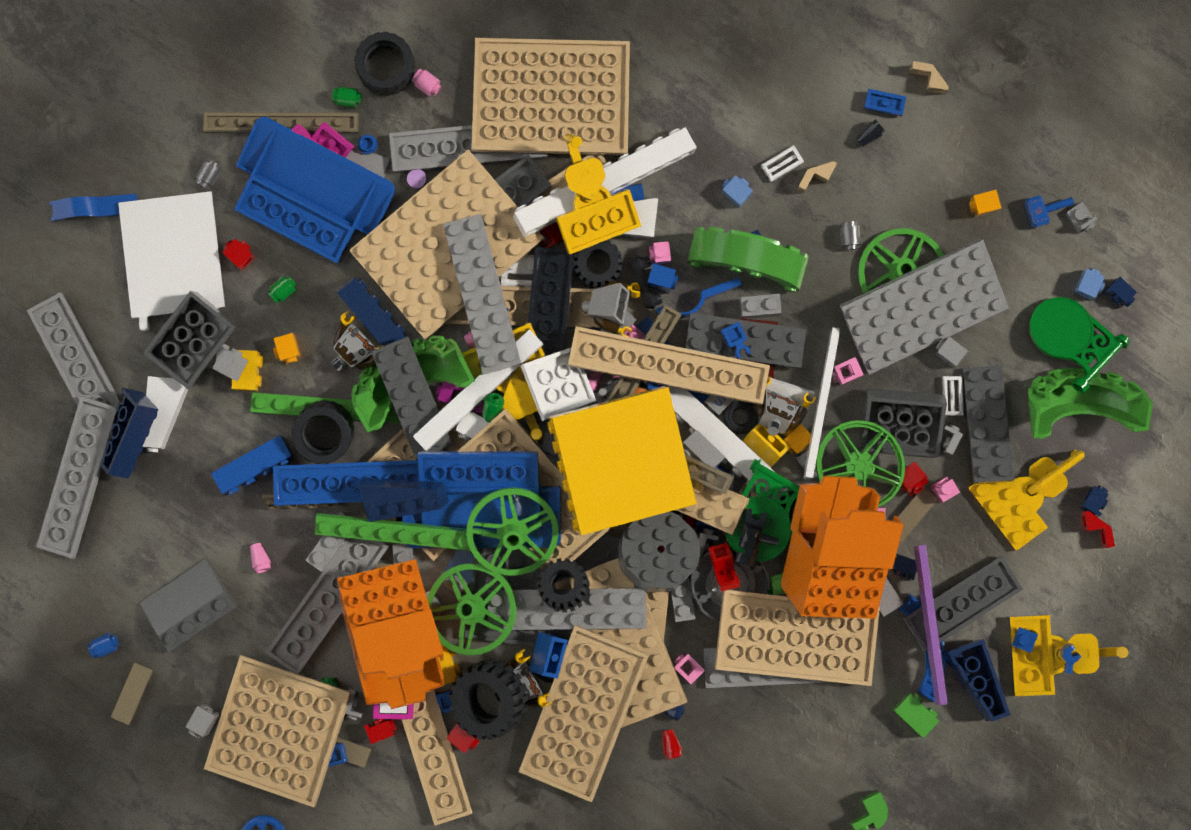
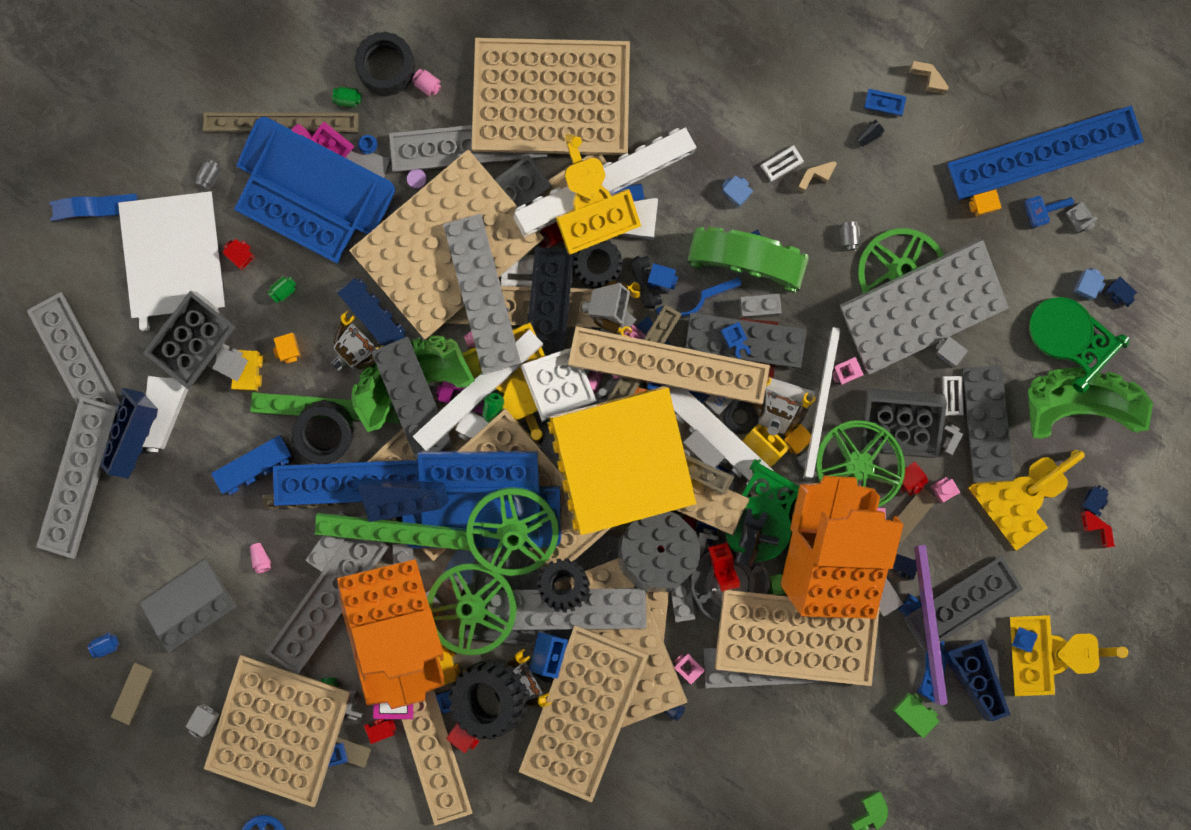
(660, 253): bright pink brick -> none
(671, 746): red cone -> none
(1045, 153): none -> blue plate
(1070, 659): blue piece -> none

